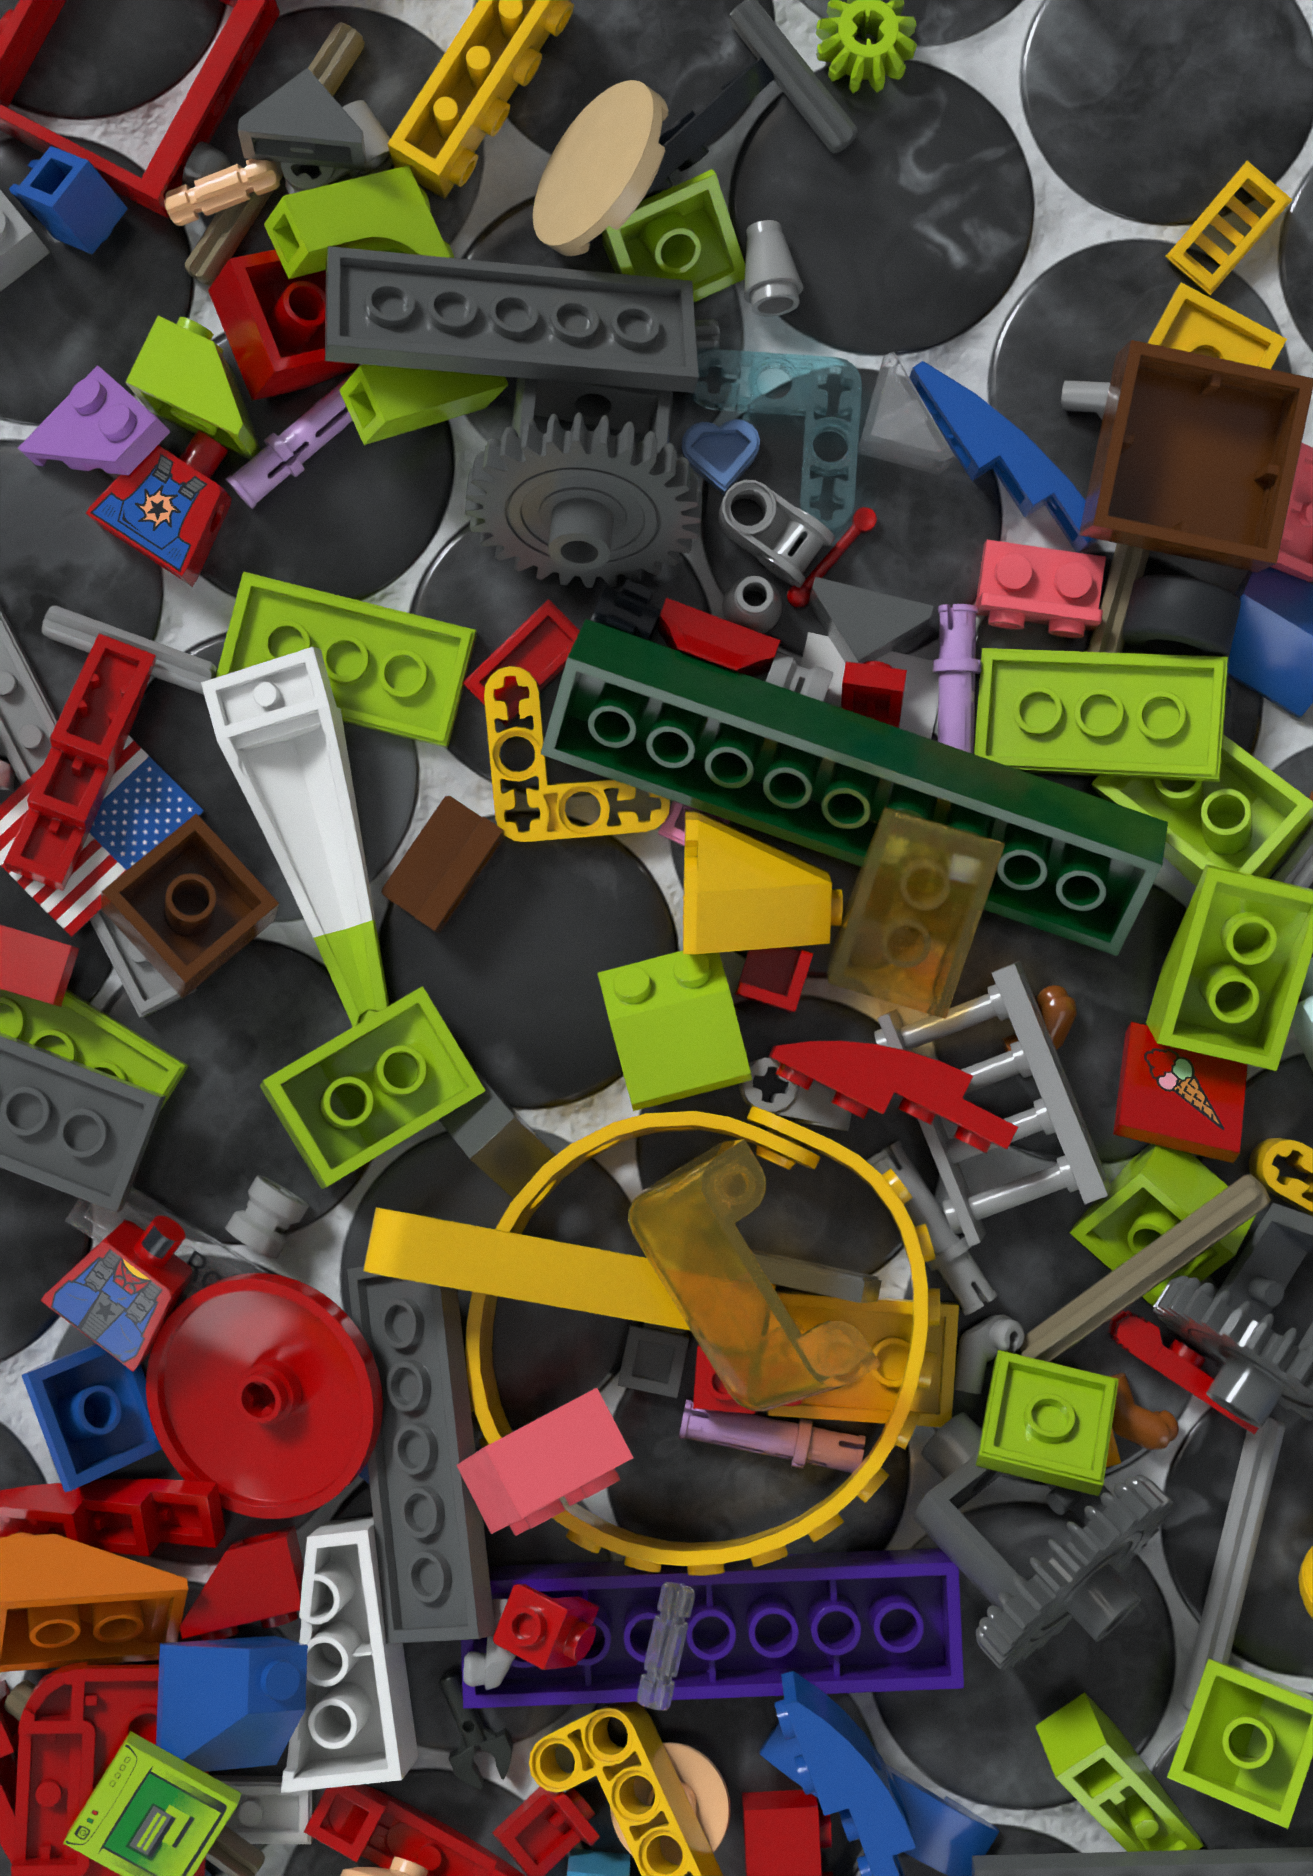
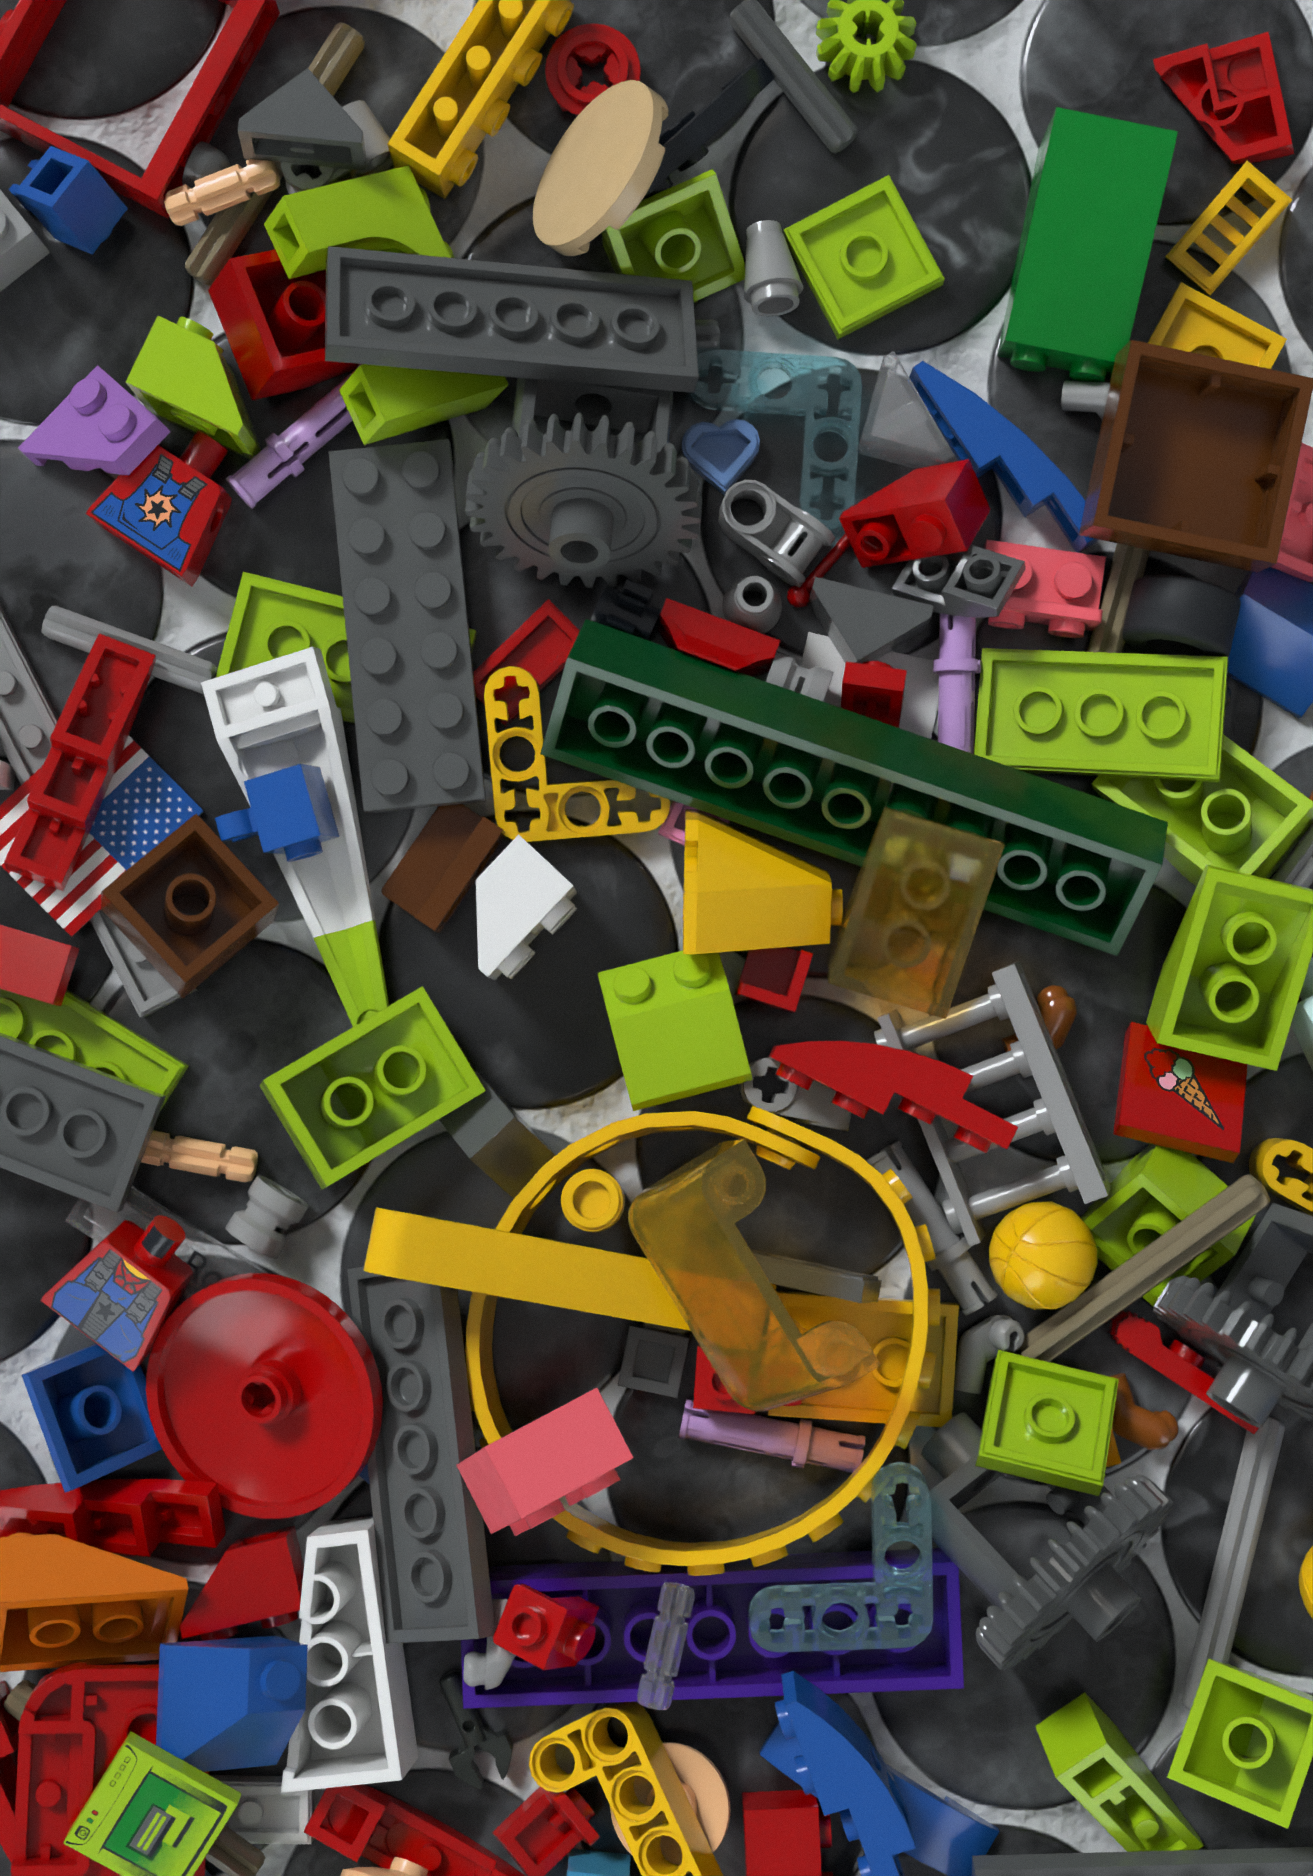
(201, 1157): none -> light nougat axle
(286, 811): none -> blue brick
(407, 626): none -> dark grey plate
(514, 903): none -> white slope
(590, 46): none -> red gear
(592, 1200): none -> yellow tile
(863, 257): none -> lime tile
(888, 1590): none -> clear light blue beam
(918, 516): none -> red slope
(961, 584): none -> dark grey slope
(1043, 1255): none -> yellow piece
(1085, 243): none -> green slope
(1233, 96): none -> red slope

